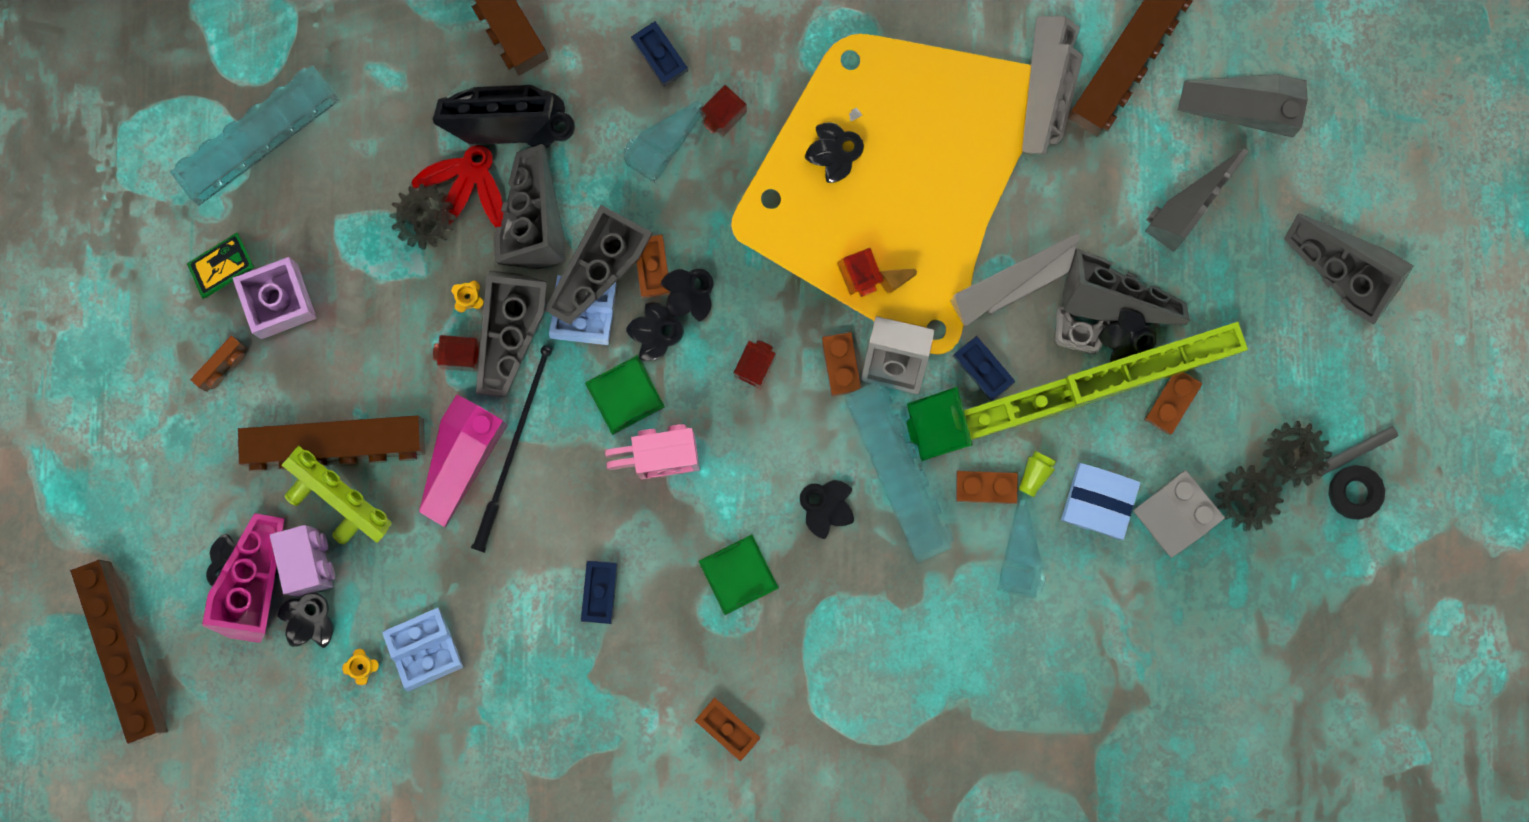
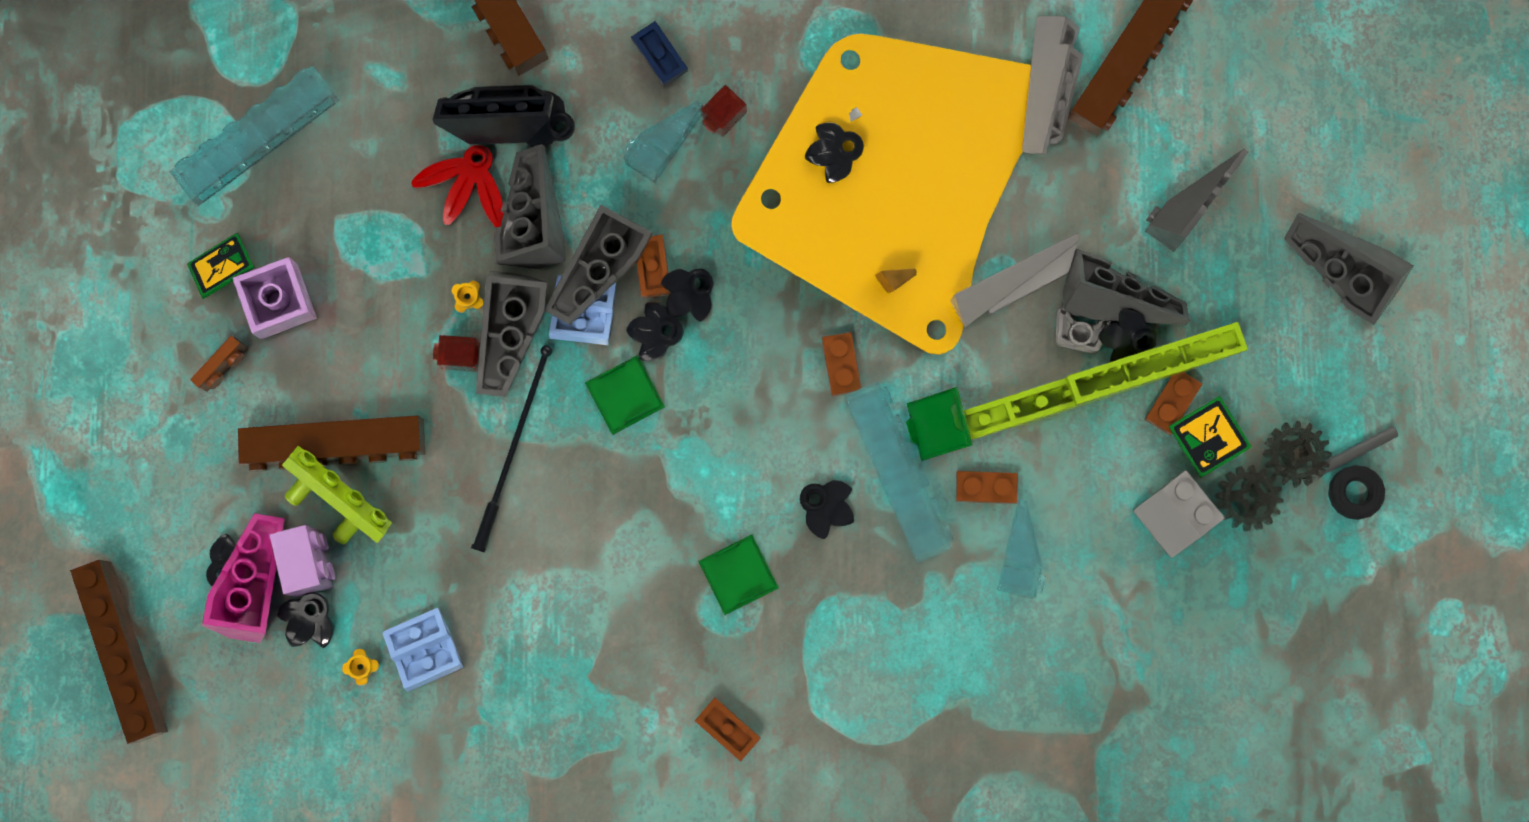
(423, 229): clear smoke gear -> none
(460, 451): dark pink wedge -> none
(599, 592): dark blue plate -> none
(658, 453): bright pink brick -> none
(755, 363): clear red brick -> none
(860, 272): clear red brick -> none
(897, 355): light grey slope -> none
(984, 368): dark blue plate -> none
(1036, 473): lime cone -> none
(1100, 501): light blue slope -> none
(1210, 437): none -> piece
(1258, 102): dark grey wedge -> none

